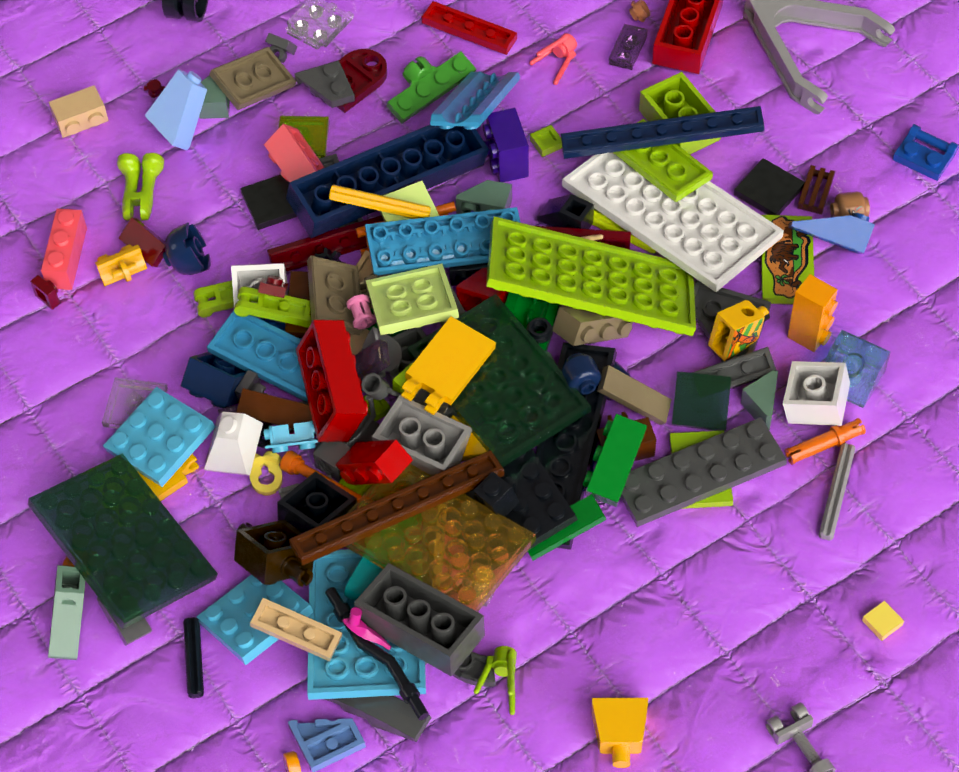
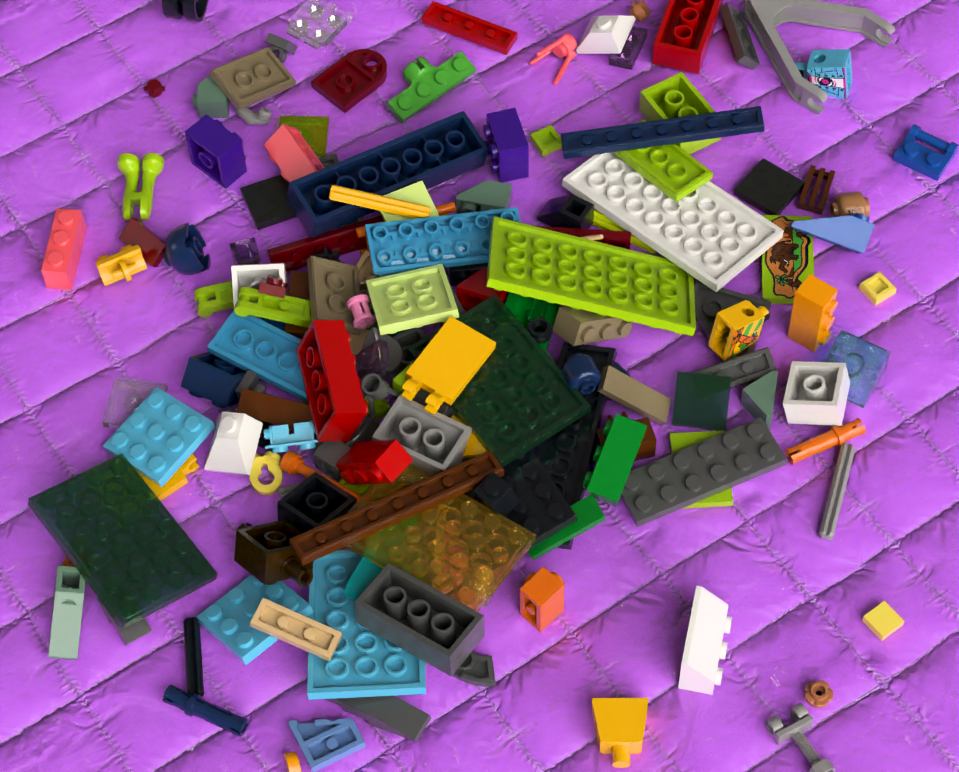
(45, 291): dark red plate -> none
(78, 111): tan brick -> none
(178, 108): light blue slope -> none
(194, 705): none -> dark blue pin
(216, 151): none -> dark purple brick
(245, 252): none -> clear purple leg
(260, 118): none -> light grey arm
(328, 83): dark grey wing -> none
(357, 626): dark pink bar -> none
(407, 690): black bar -> none
(473, 100): dark azure plate -> none
(504, 665): lime plant -> none
(542, 598): none -> orange brick
(605, 34): none -> white slope
(704, 643): none -> white slope
(739, 36): none -> dark grey plate
(815, 700): none -> nougat plate
(829, 71): none -> medium azure torso
(877, 288): none -> light yellow tile

